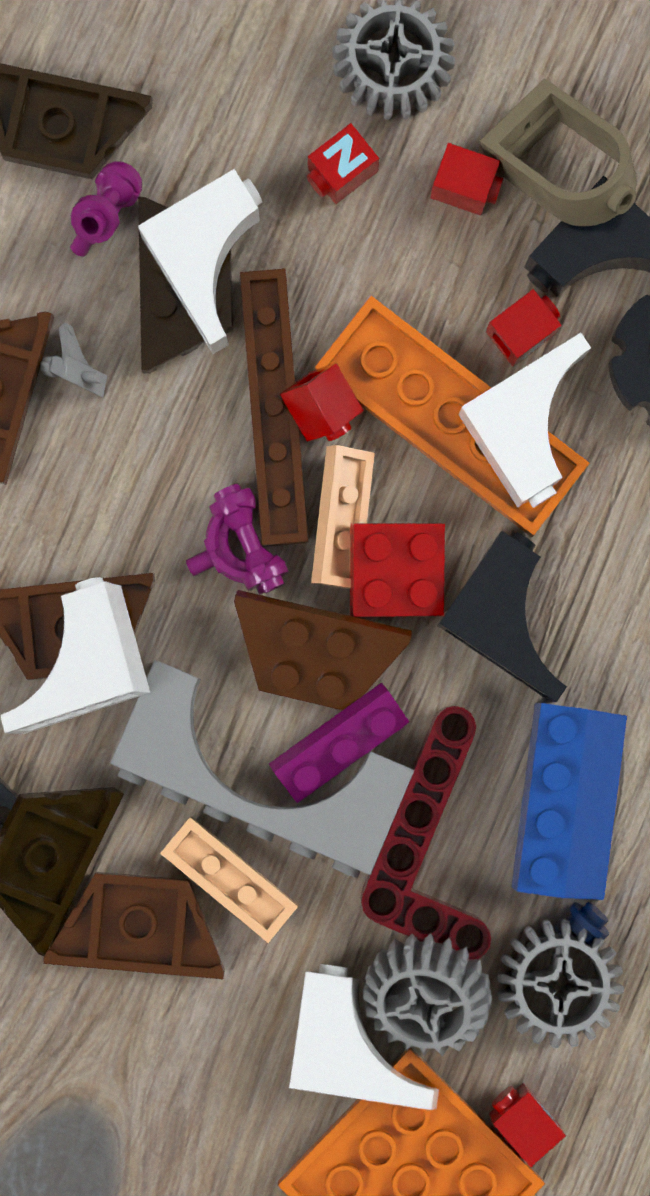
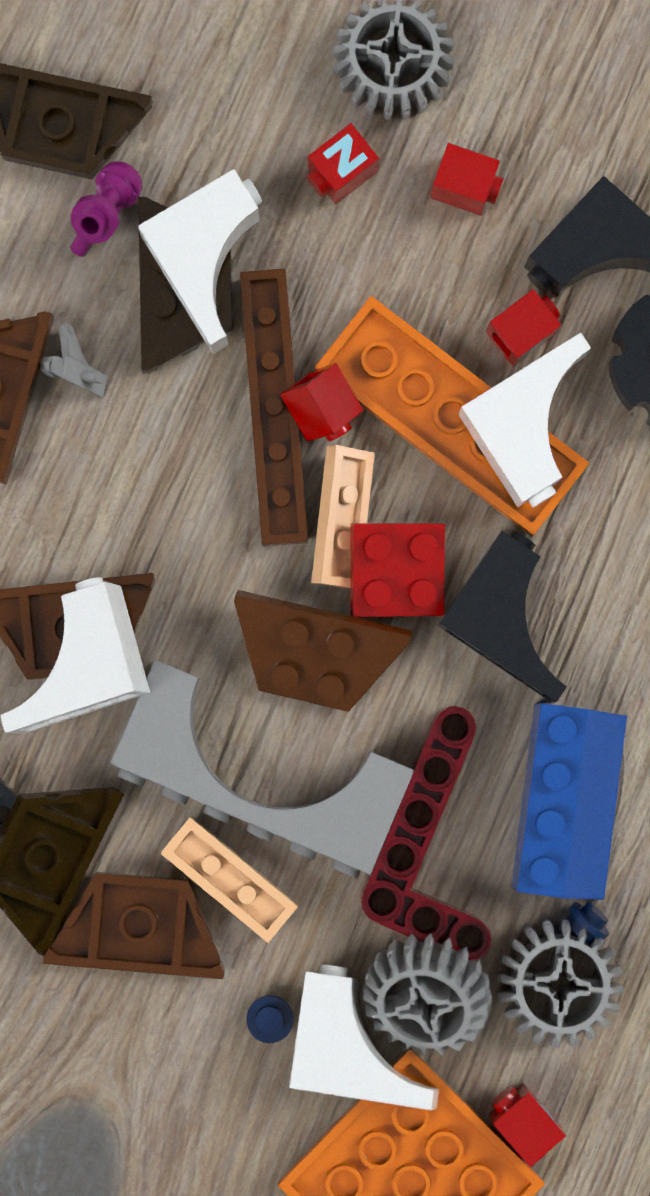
(234, 511): magenta piece -> none
(269, 1019): none -> dark blue plate
(339, 742): magenta plate -> none
(529, 123): dark tan window -> none

